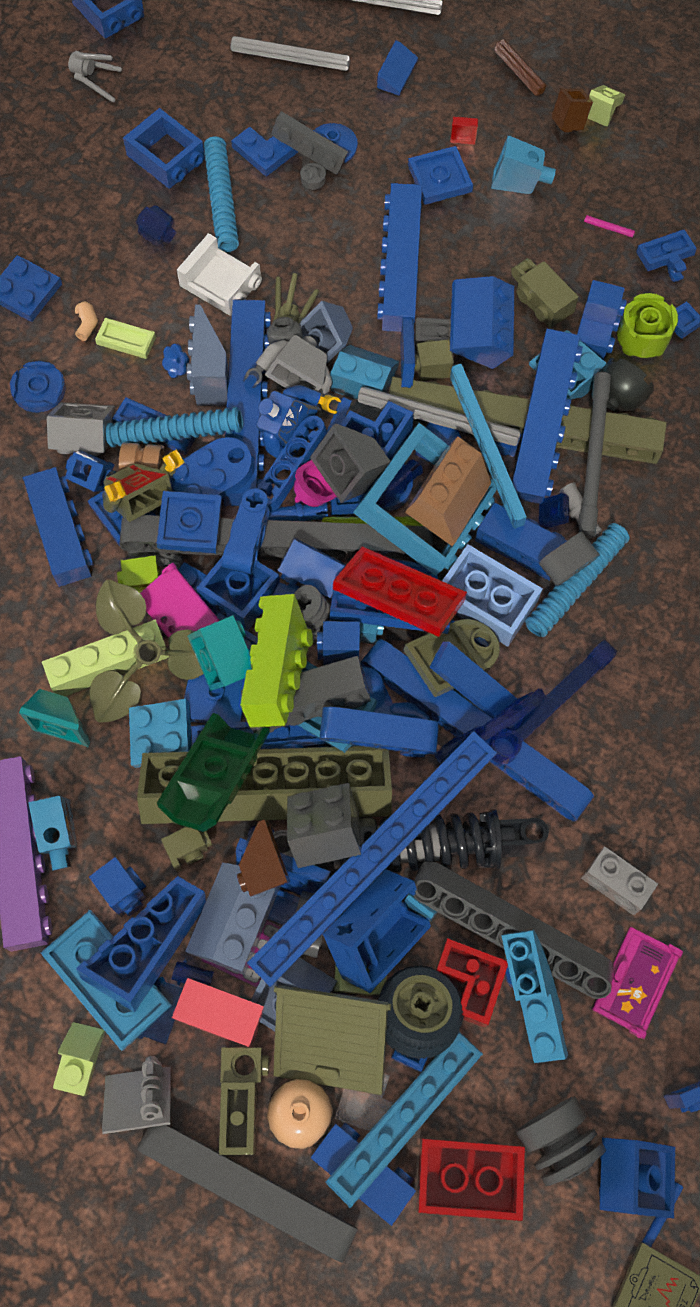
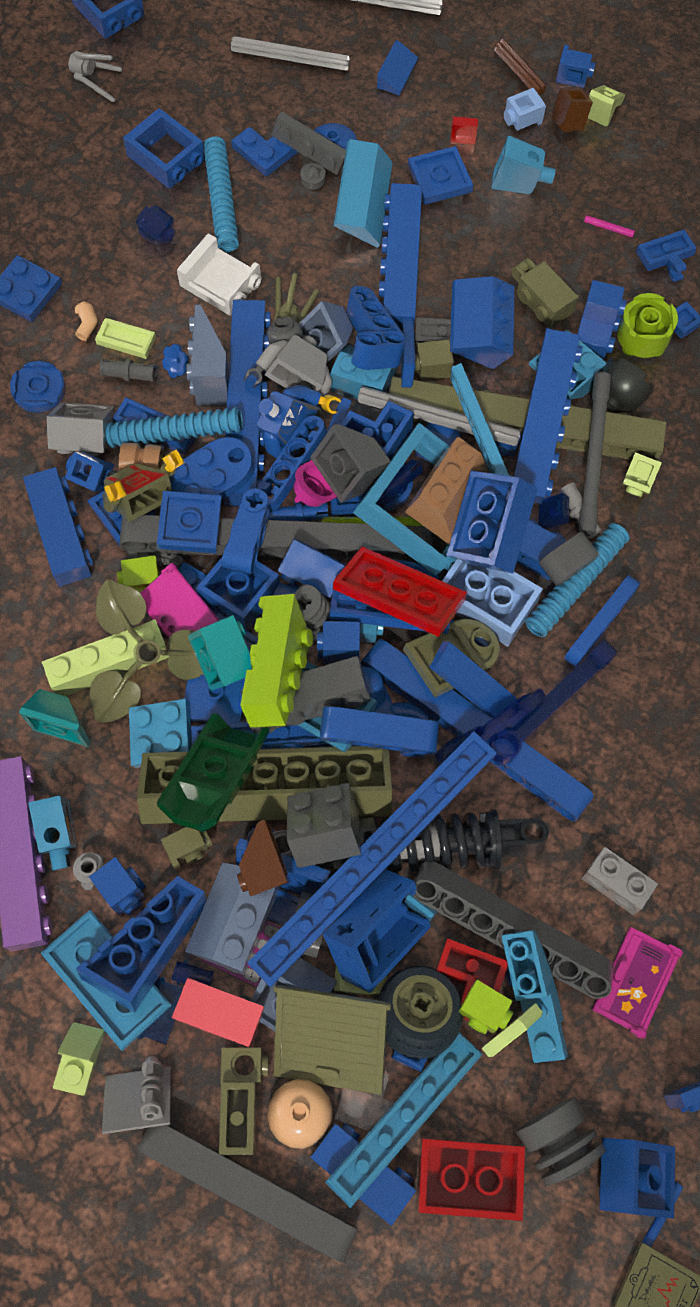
(80, 866): none -> light grey brick
(128, 370): none -> dark grey pin
(363, 191): none -> dark azure slope
(378, 337): none -> blue beam
(486, 1008): none -> lime brick
(492, 521): none -> blue slope
(513, 1030): none -> yellowish green tile
(524, 109): none -> light blue brick
(575, 67): none -> blue brick
(602, 621): none -> blue beam
(641, 475): none -> yellowish green bracket

